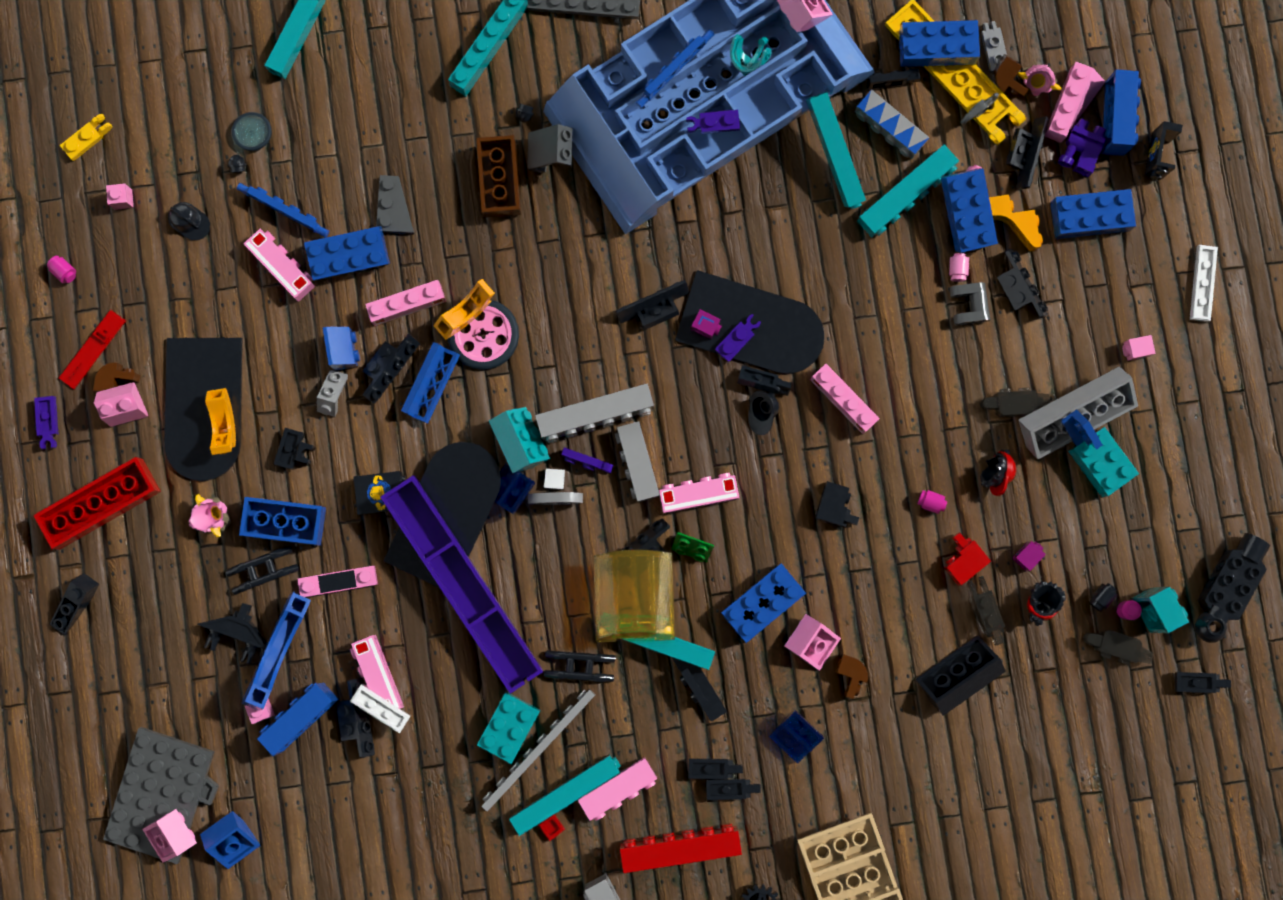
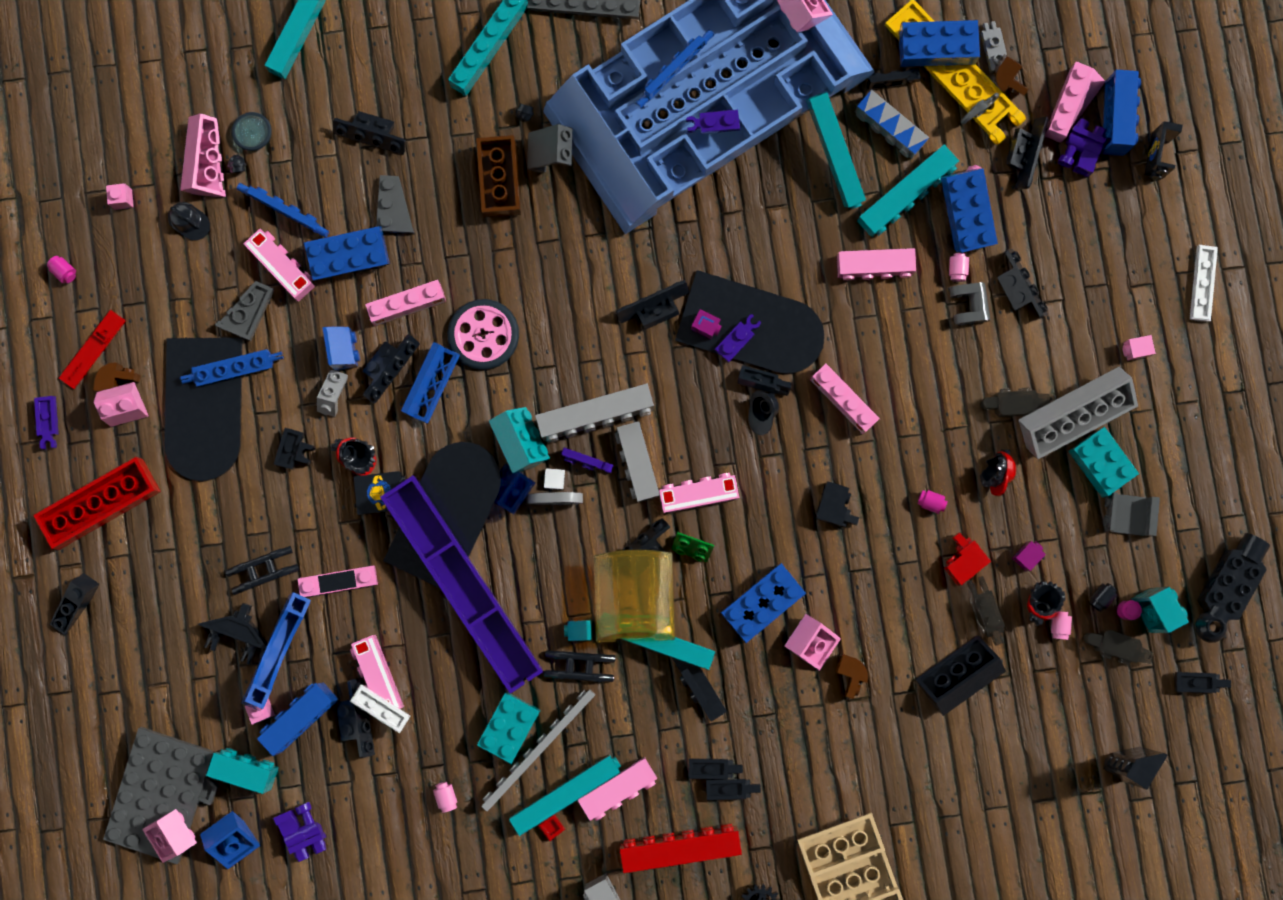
(85, 137): yellow hinge -> none
(202, 158): none -> bright pink wedge
(209, 515): bright pink hair -> none
(222, 421): light orange arch -> none
(232, 367): none -> blue plate
(242, 770): none -> teal brick
(247, 312): none -> dark grey wing
(275, 510): blue brick -> none
(298, 836): none -> dark purple hips
(355, 455): none -> black hair
(371, 131): none -> black bracket
(445, 797): none -> bright pink brick
(466, 311): light orange arch -> none
(578, 630): none -> teal slope
(750, 64): teal helmet -> none
(796, 736): clear blue brick -> none
(876, 263): none -> bright pink brick
(1022, 223): light orange arch -> none
(1039, 79): bright pink hair -> none
(1061, 625): none -> bright pink brick
(1081, 430): blue bracket -> none
(1093, 214): blue brick -> none
(1131, 514): none -> dark grey panel
(1135, 765): none -> black slope

